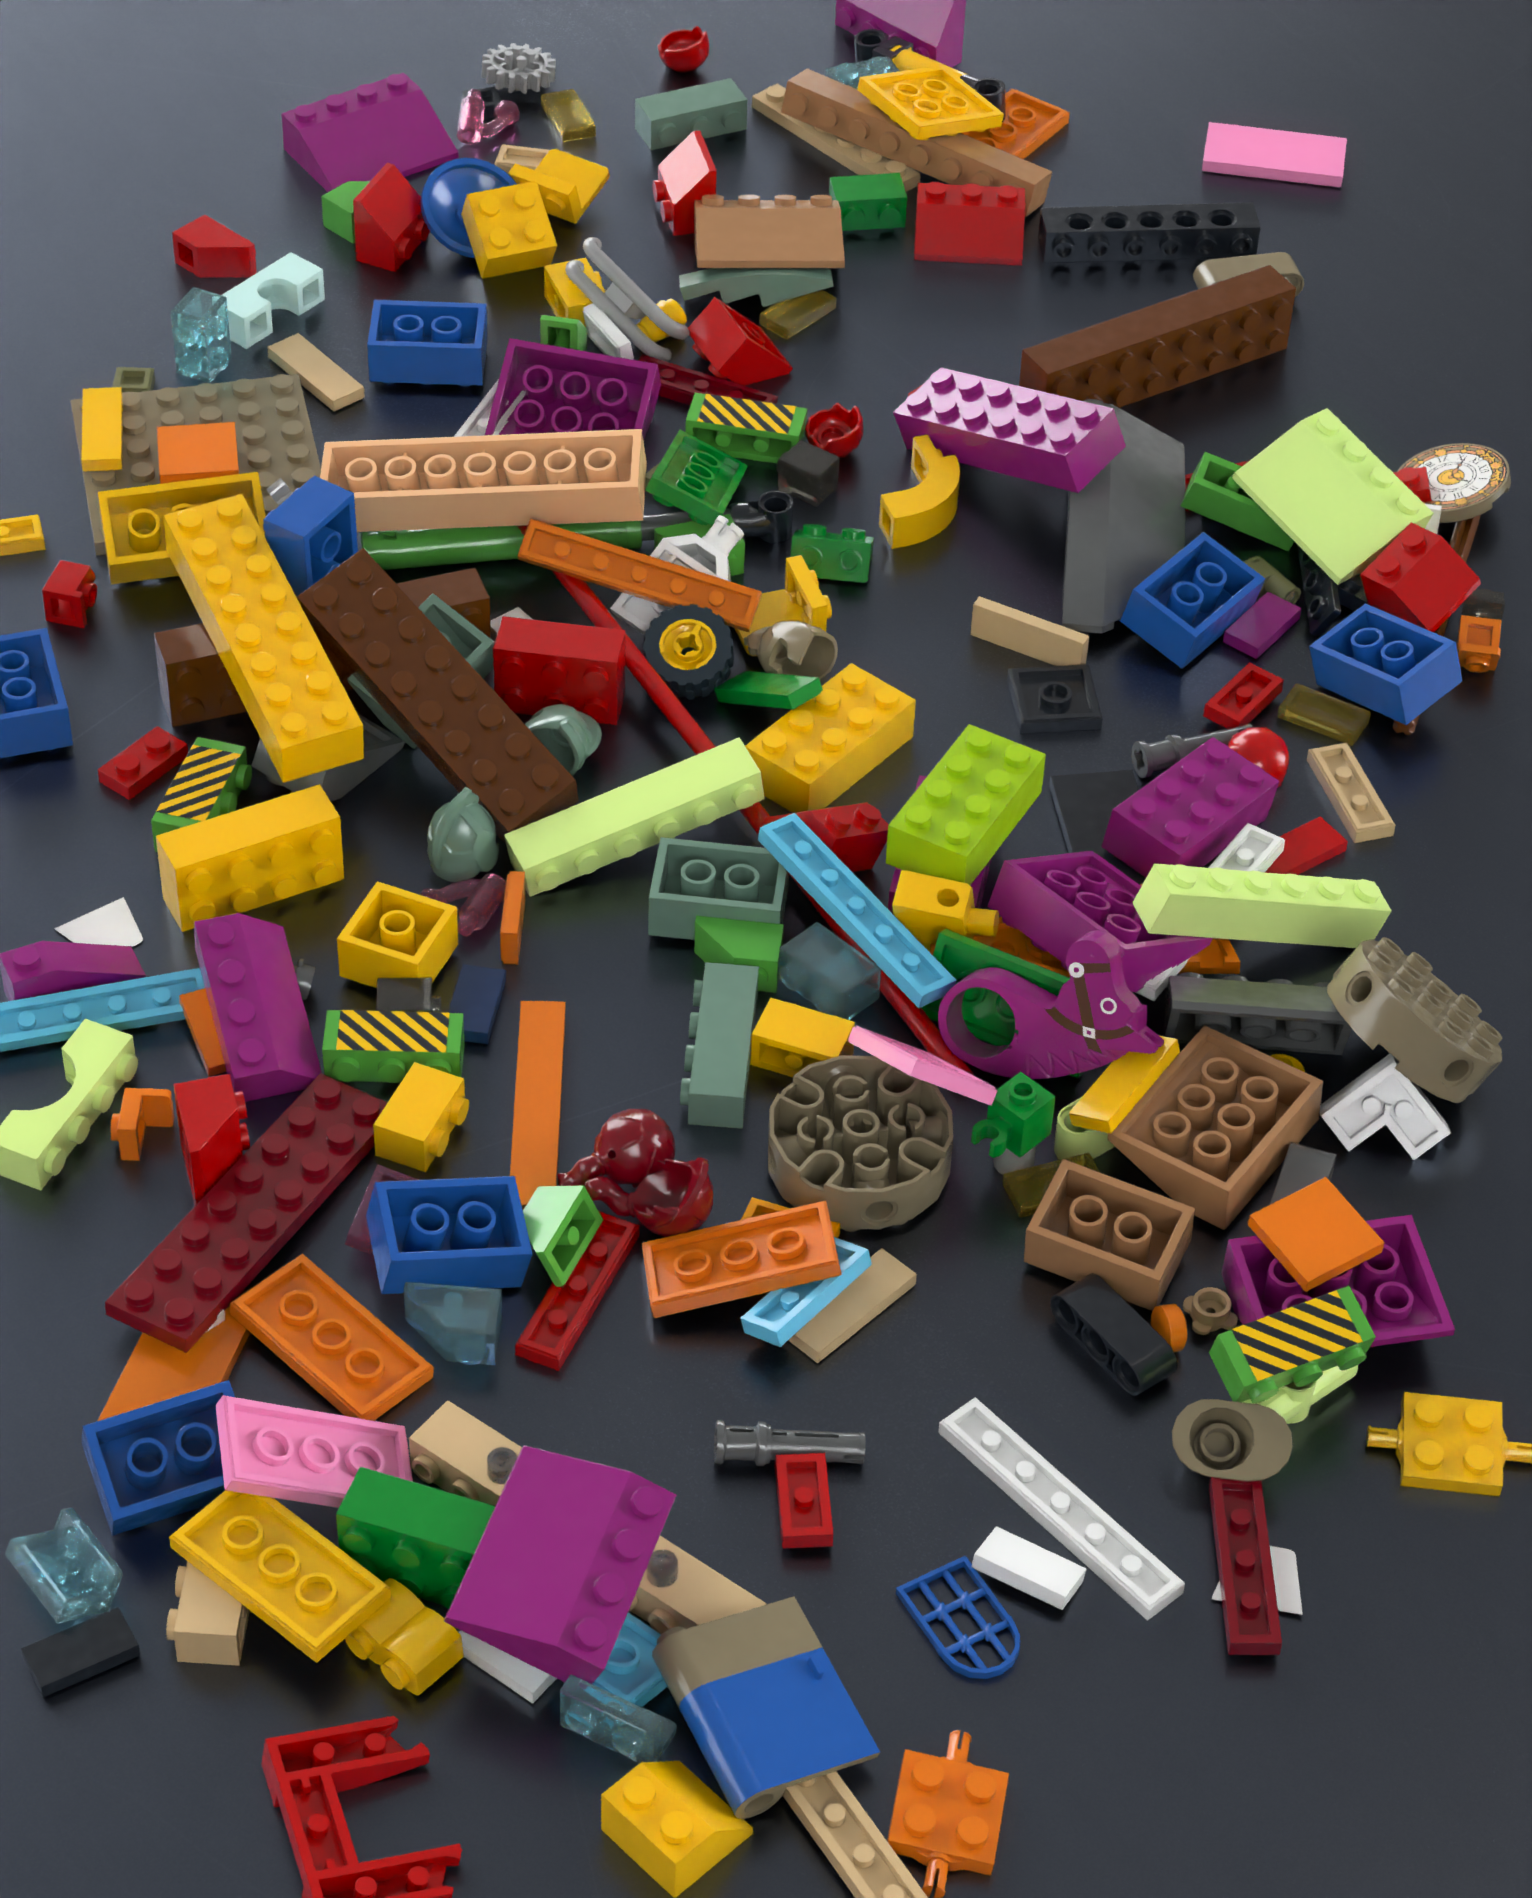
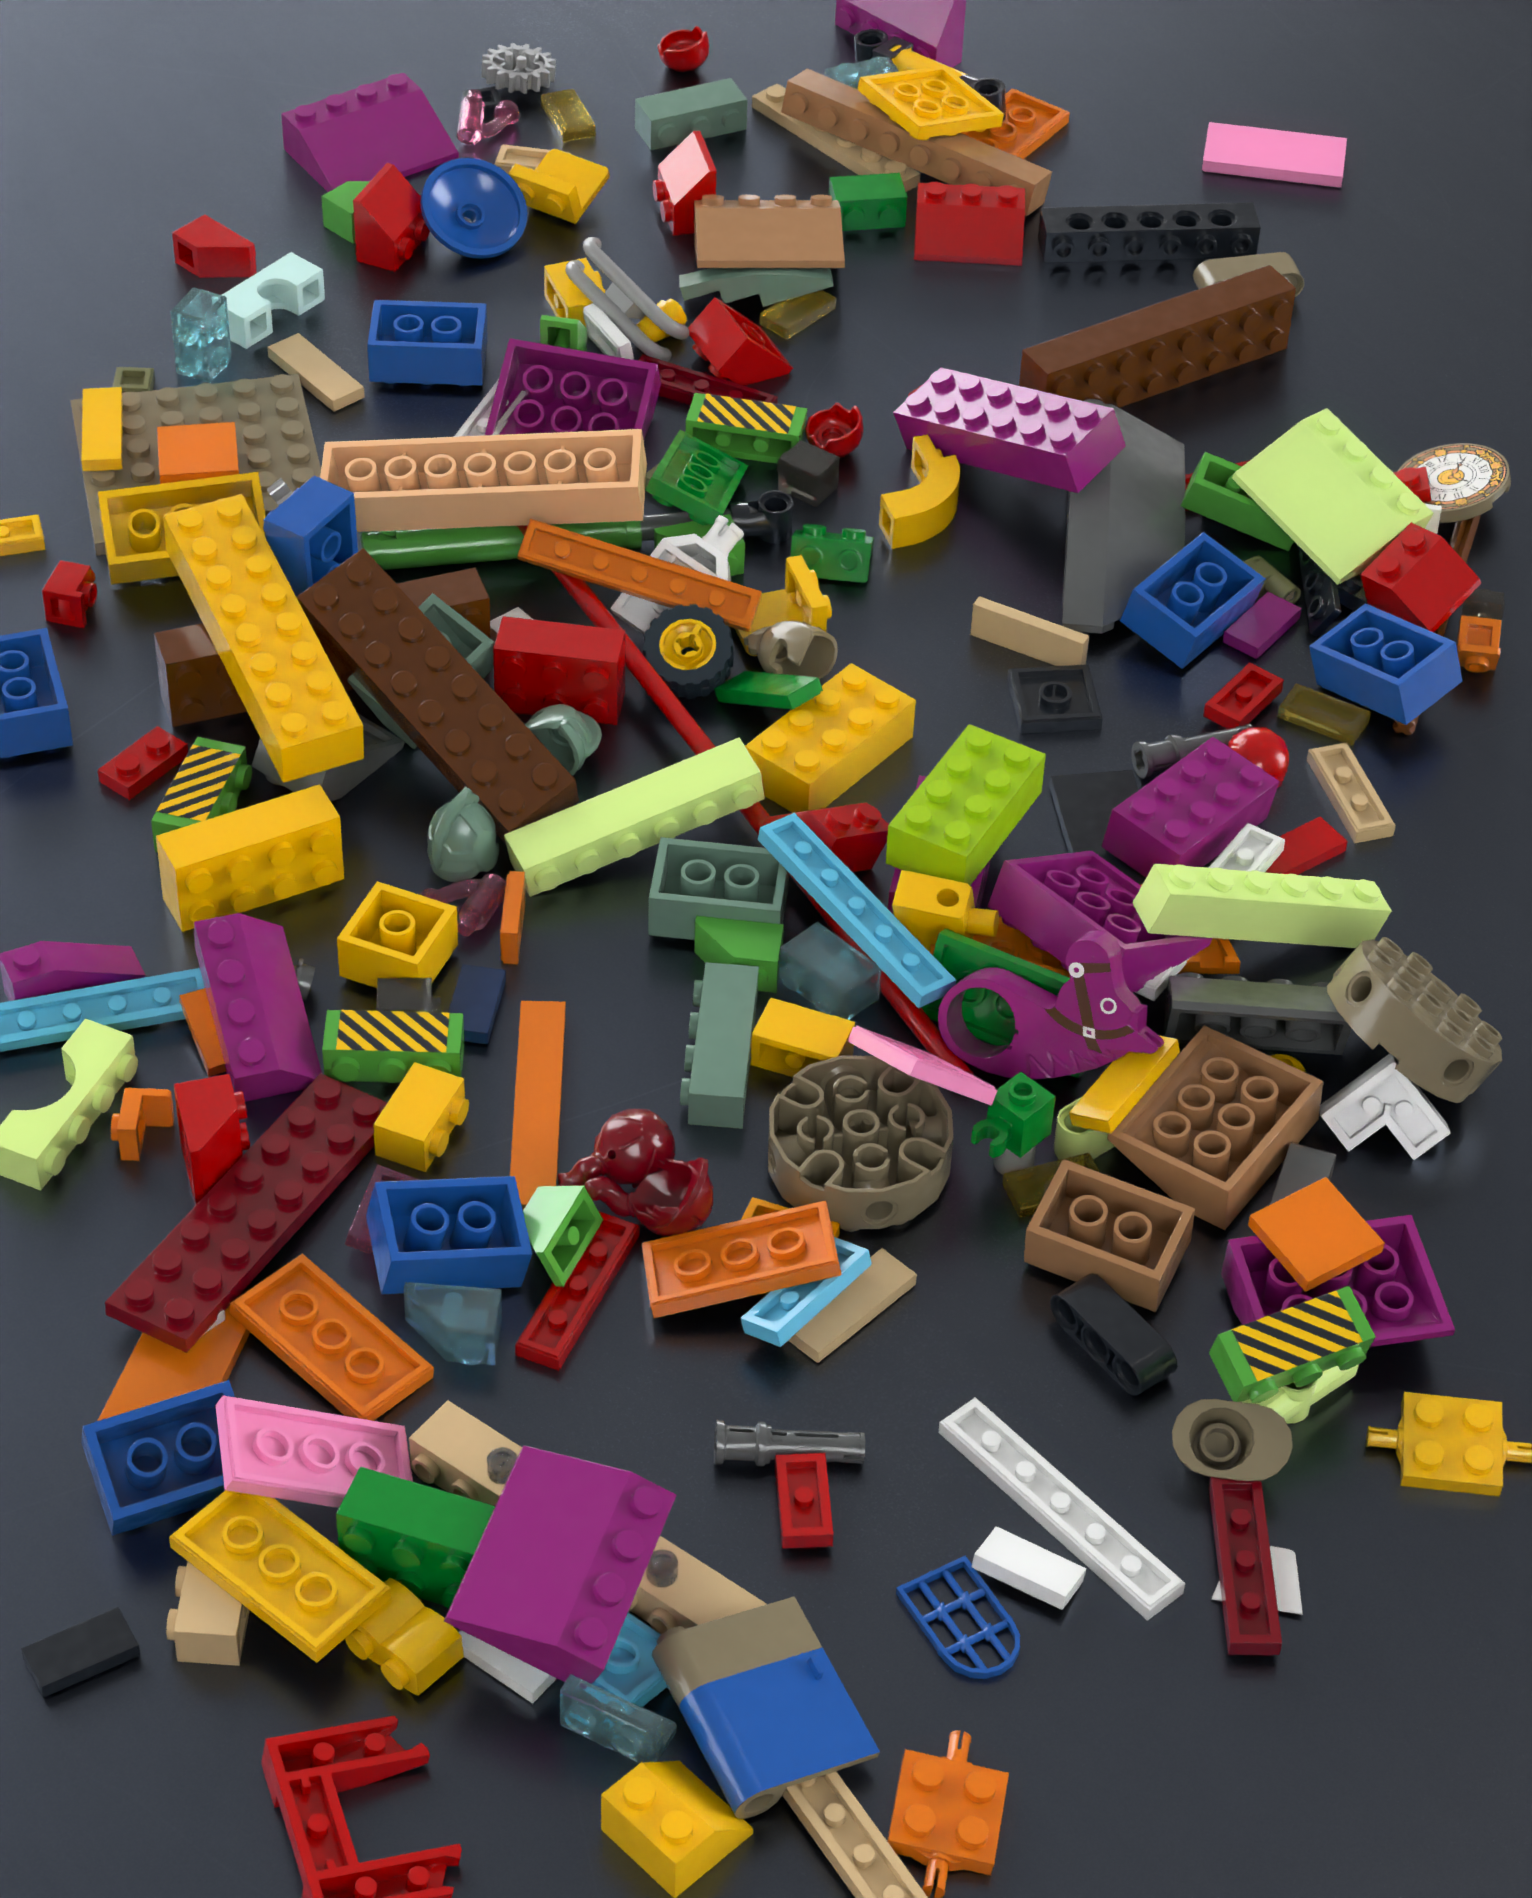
(67, 1568): clear light blue bracket -> none
(105, 926): white sticker -> none
(508, 229): yellow brick -> none
(1171, 1325): orange tile -> none
(1210, 1311): tan plate -> none

